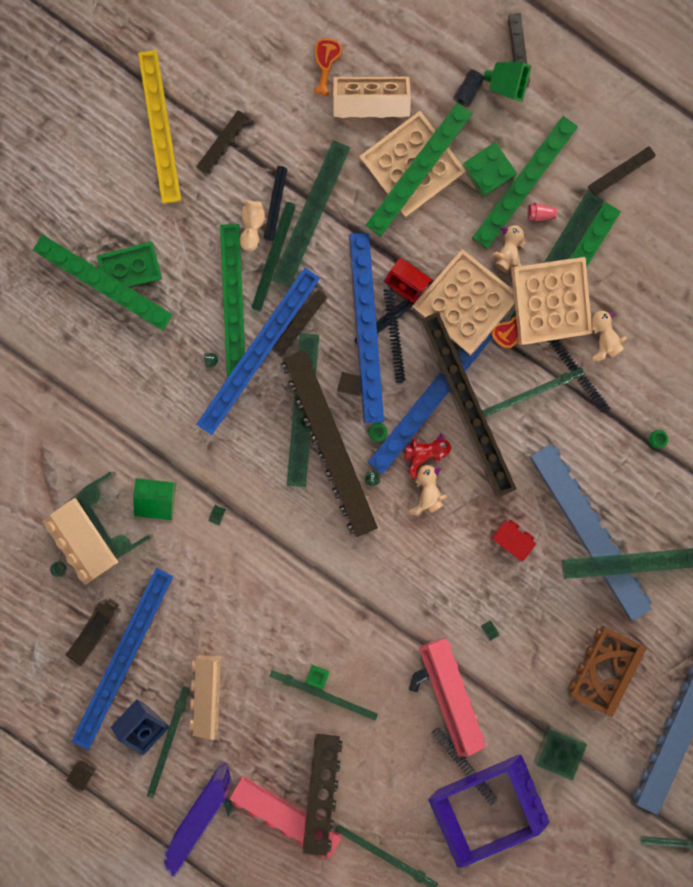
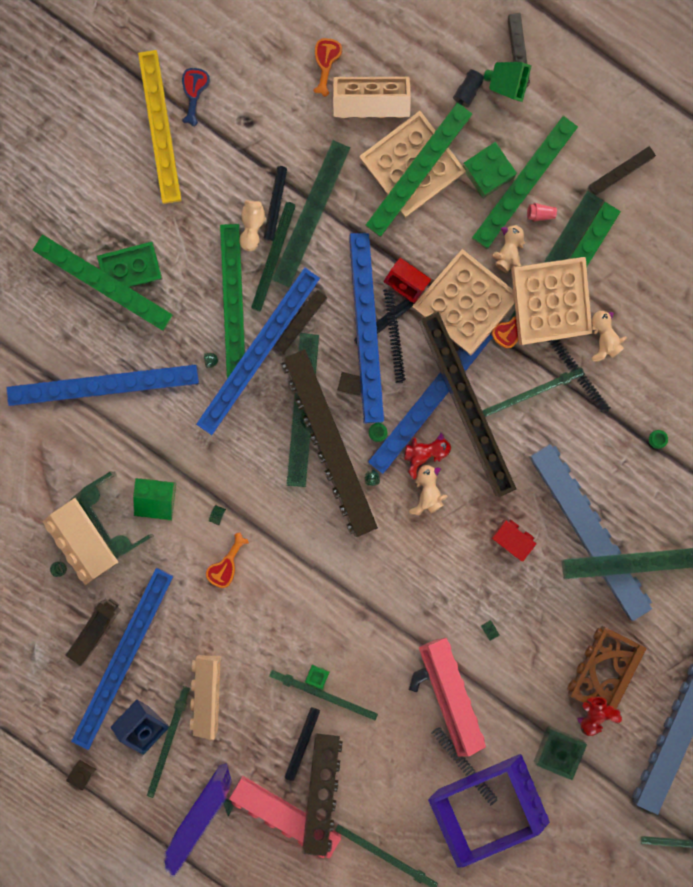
(102, 385): none -> blue plate
(194, 82): none -> dark blue piece
(221, 144): dark brown piece -> none
(223, 572): none -> orange piece
(302, 744): none -> black axle
(597, 713): none -> red animal

